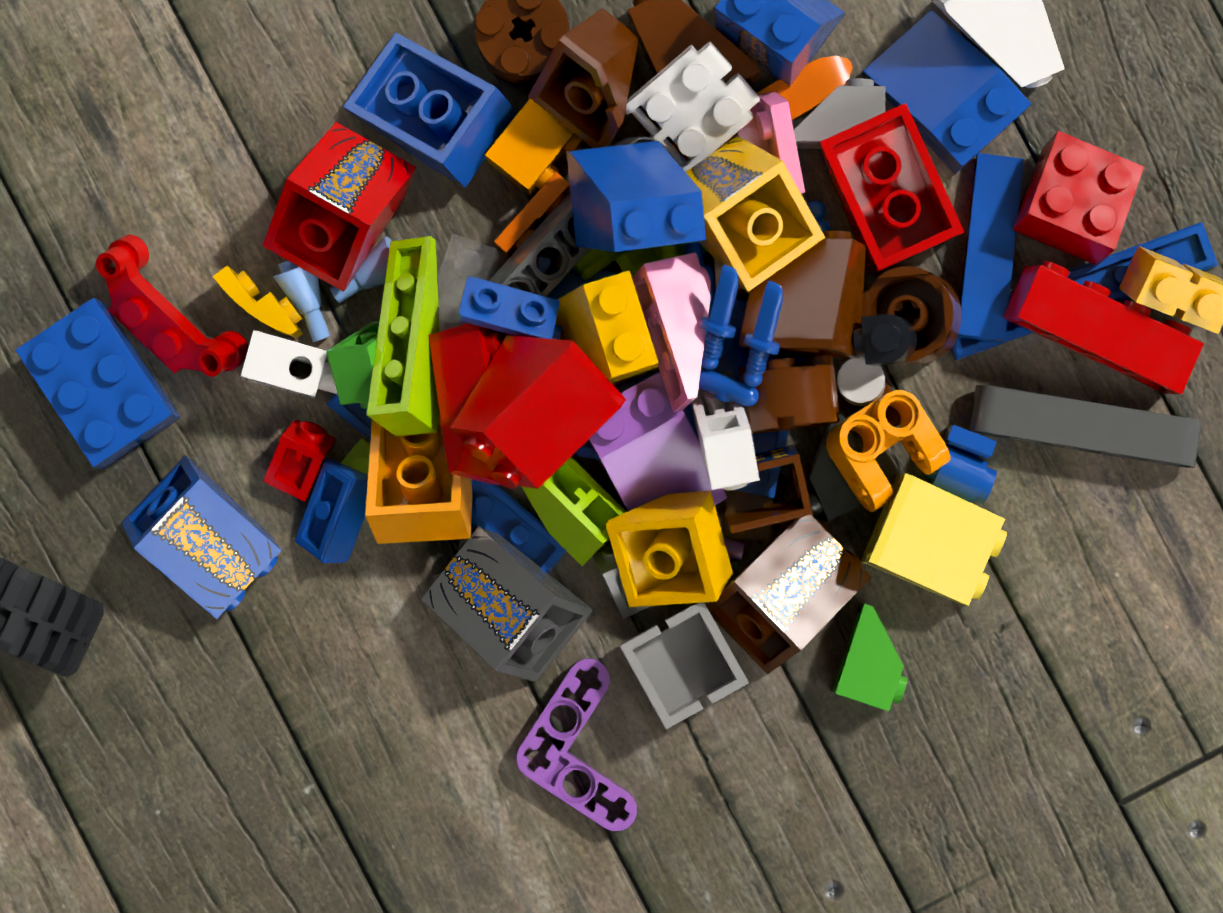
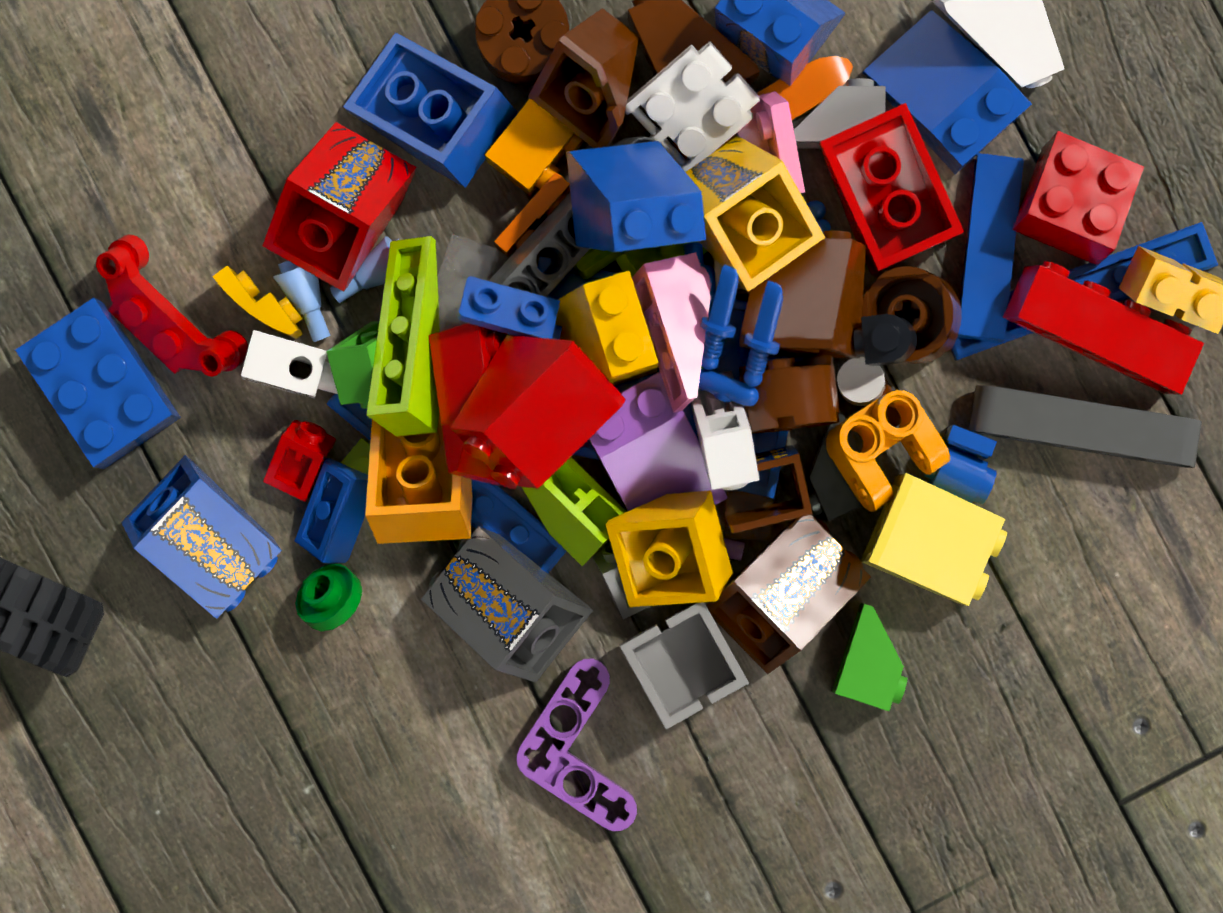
(328, 597): none -> green plate

